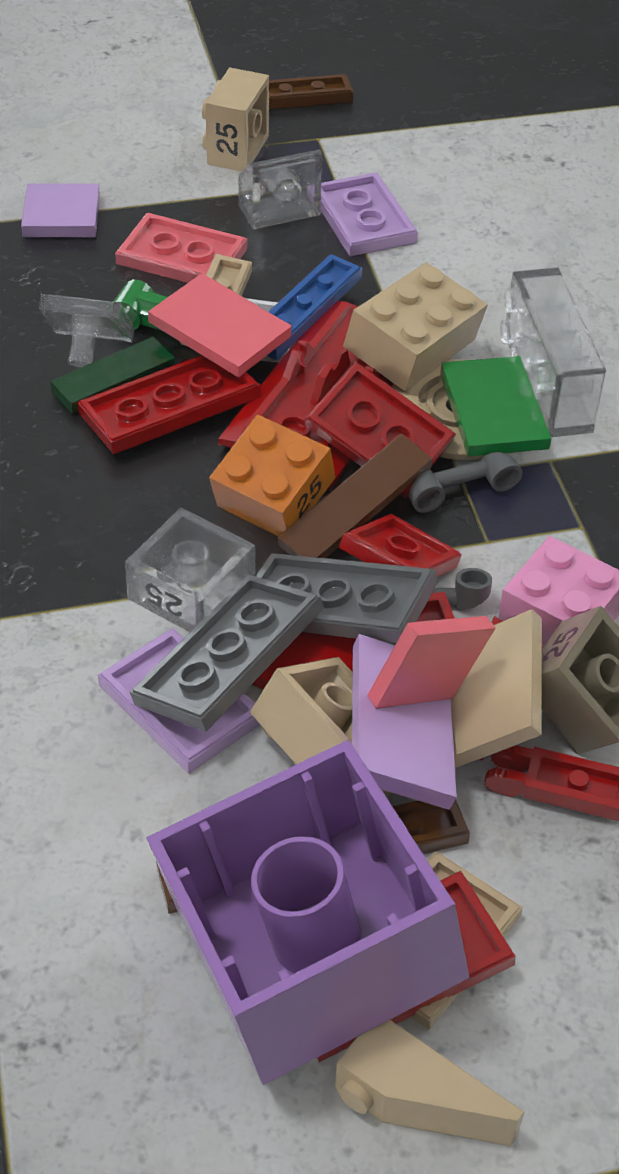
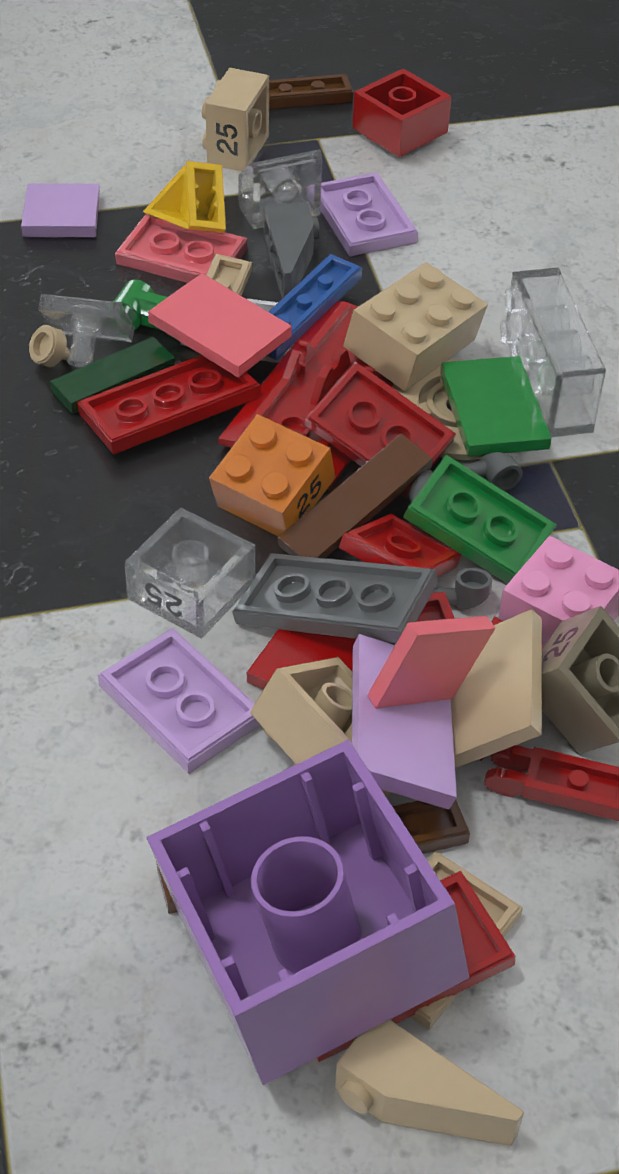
(48, 346): none -> tan tile
(193, 198): none -> yellow slope
(226, 652): dark grey tile -> none
(289, 241): none -> dark grey slope
(401, 112): none -> red brick
(478, 519): none -> green tile

